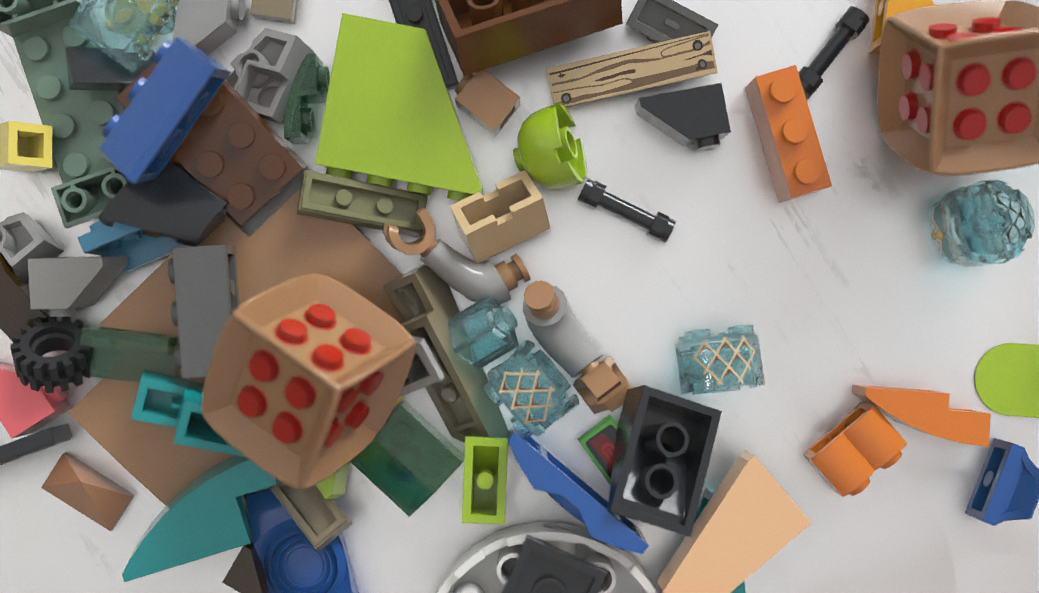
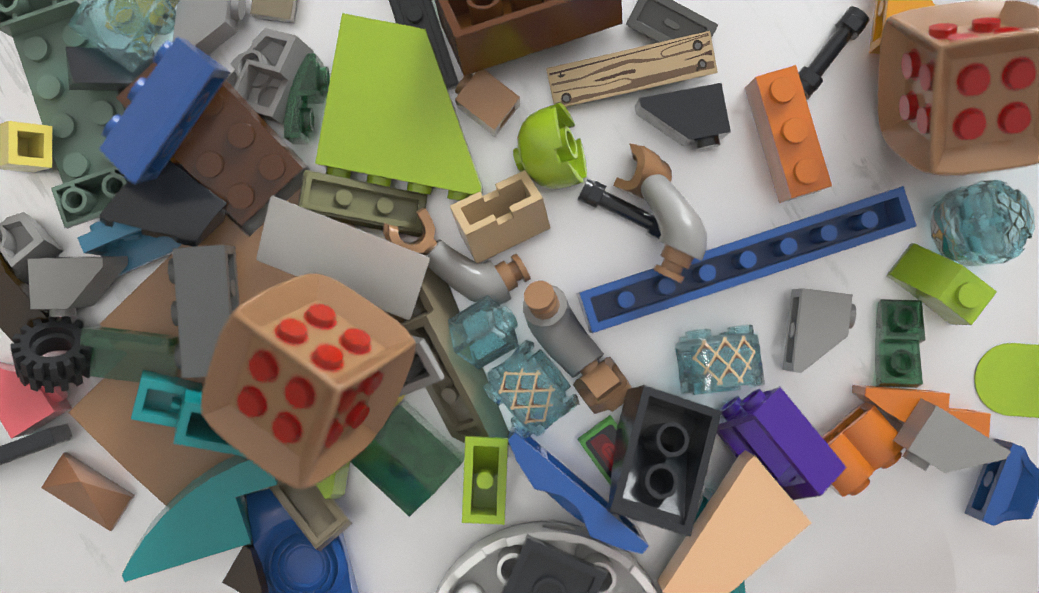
(371, 266): none -> white sticker
(678, 221): none -> piece
(749, 259): none -> blue brick
(781, 440): none -> dark purple window
(815, 326): none -> light grey slope
(897, 343): none -> clear green slope
(942, 285): none -> lime slope
(945, 441): none -> light grey slope

